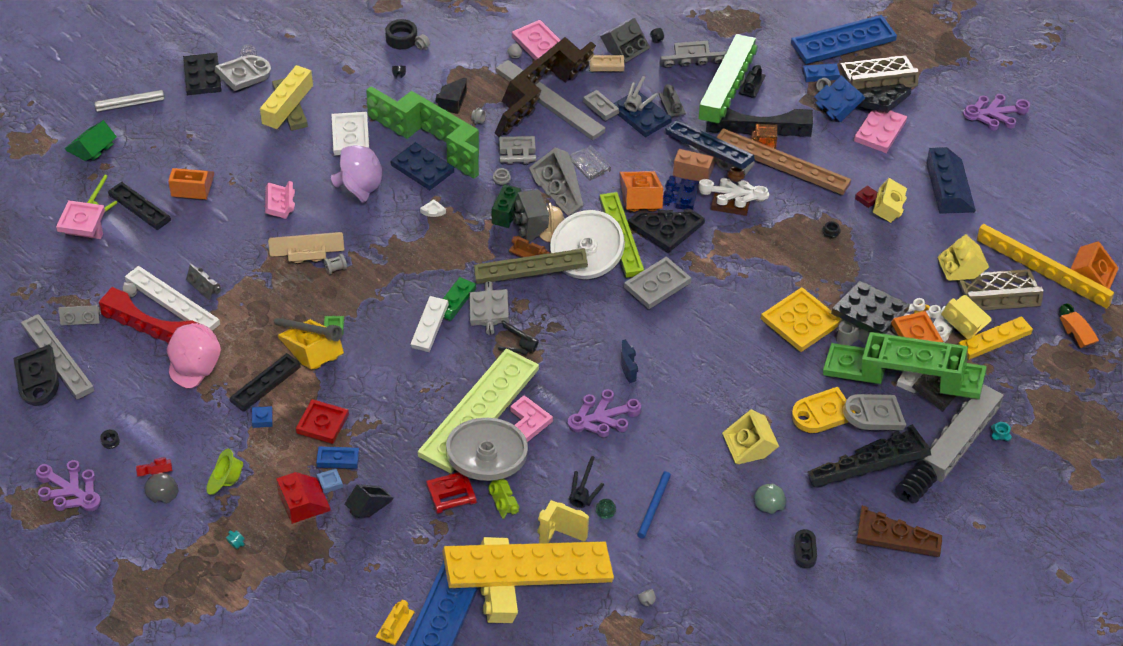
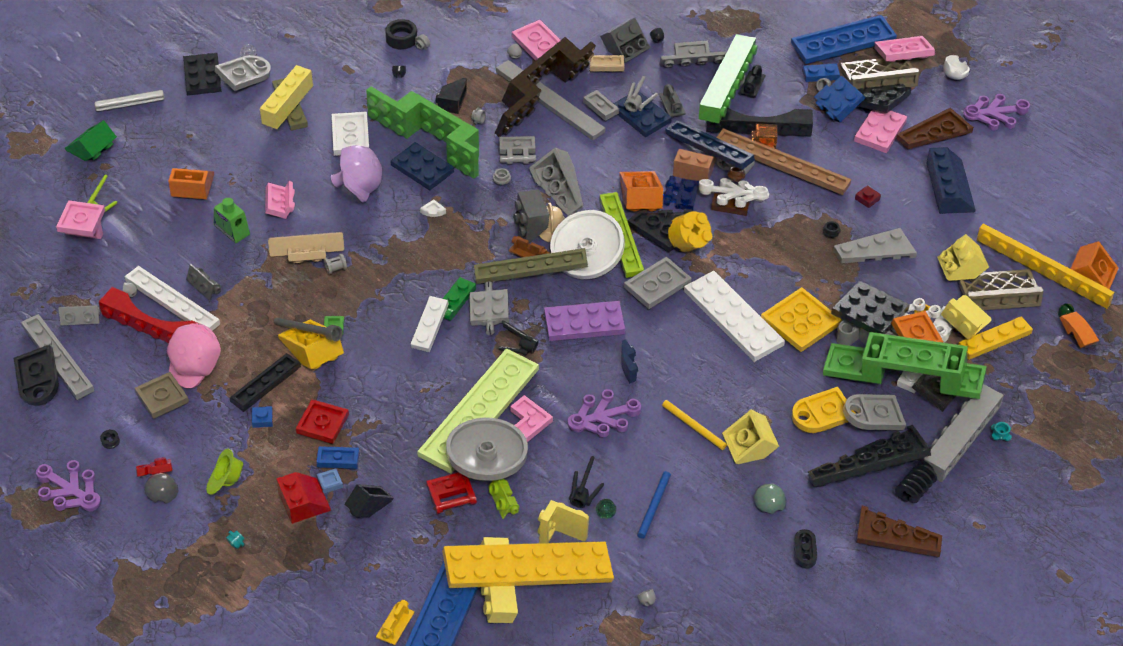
(139, 205): black tile -> none
(161, 395): none -> dark tan plate
(231, 220): none -> bright green torso
(505, 206): dark green brick -> none
(584, 320): none -> medium lavender plate
(590, 163): clear plate -> none
(690, 231): none -> yellow brick
(695, 425): none -> yellow bar
(734, 316): none -> white plate
(875, 247): none -> light grey wing
(890, 200): light yellow brick -> none
(904, 48): none -> bright pink plate
(934, 129): none -> reddish brown wing
(954, 68): none -> white hair

